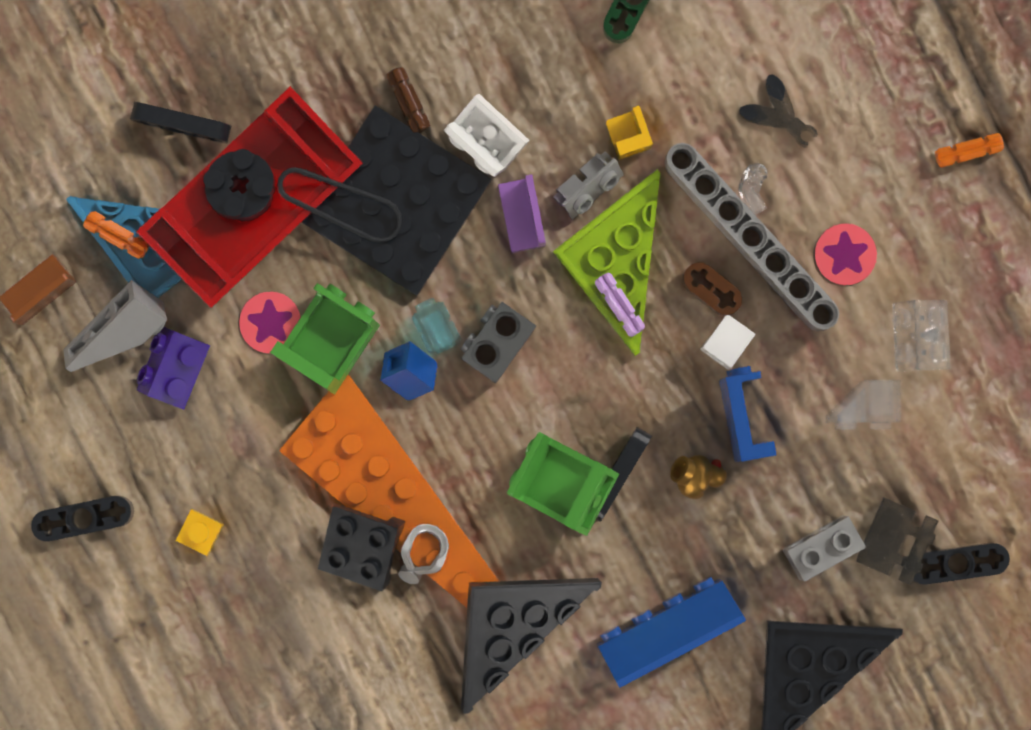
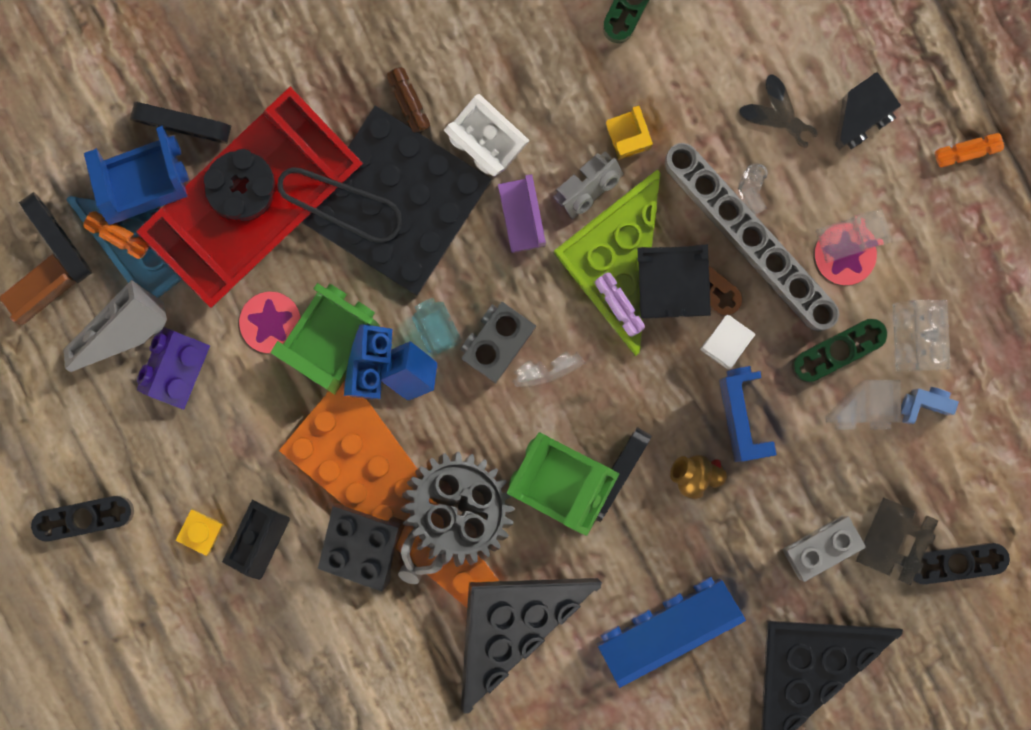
(55, 237): none -> black beam
(137, 178): none -> blue panel
(256, 540): none -> black slope
(365, 363): none -> blue slope
(463, 479): none -> dark grey gear
(534, 375): none -> clear slope
(674, 281): none -> black piece
(854, 235): none -> clear slope
(858, 330): none -> dark green beam
(864, 107): none -> black slope
(935, 400): none -> medium blue bracket

